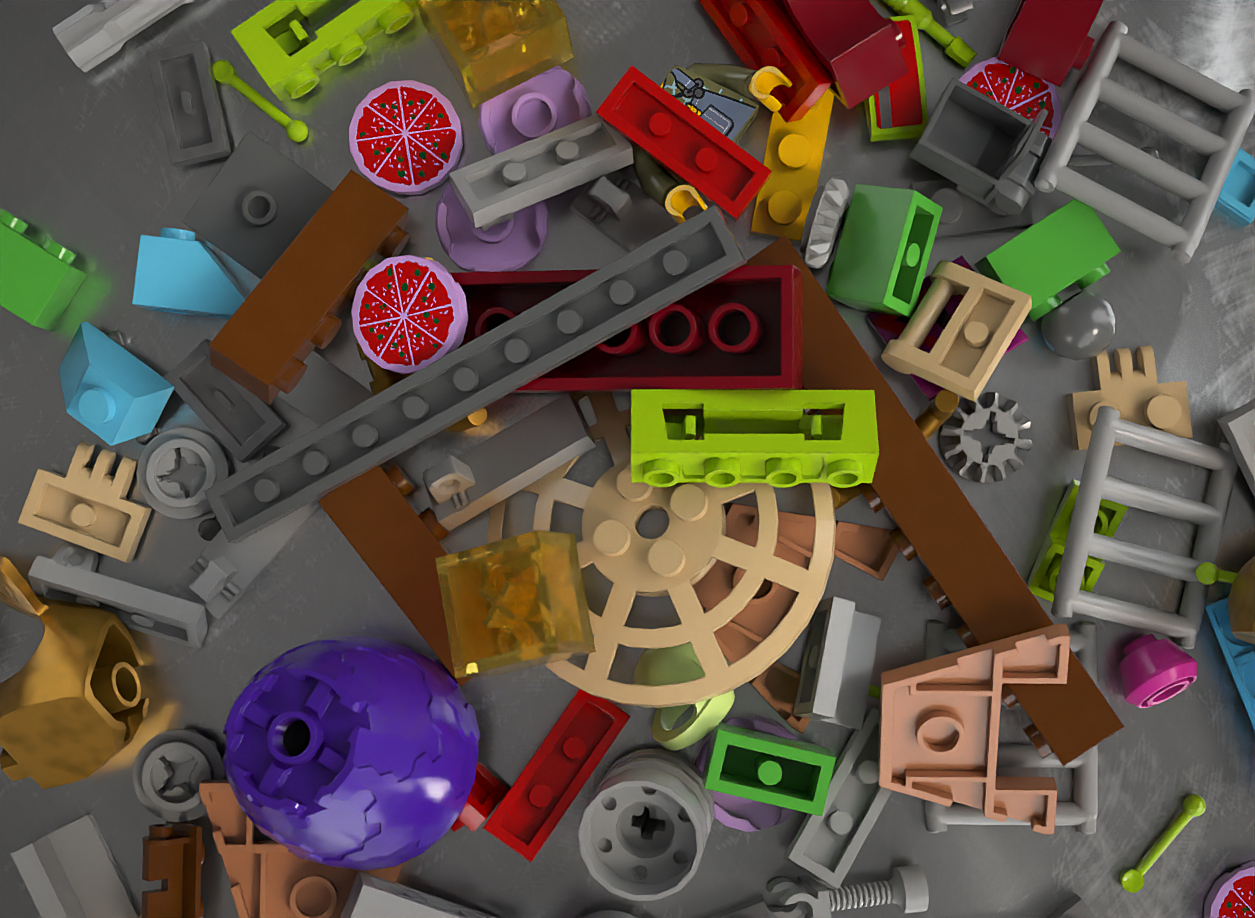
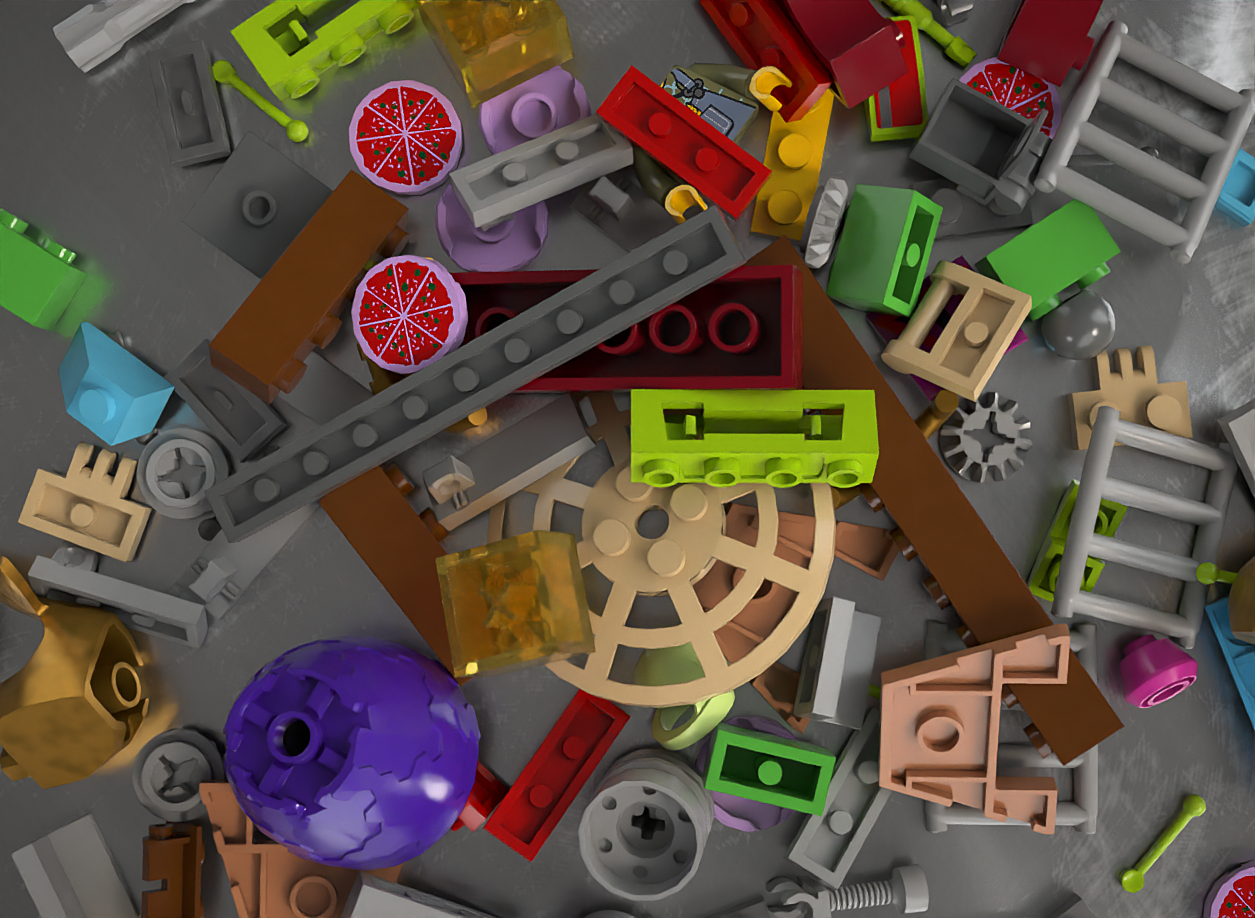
(184, 277): medium azure slope -> none

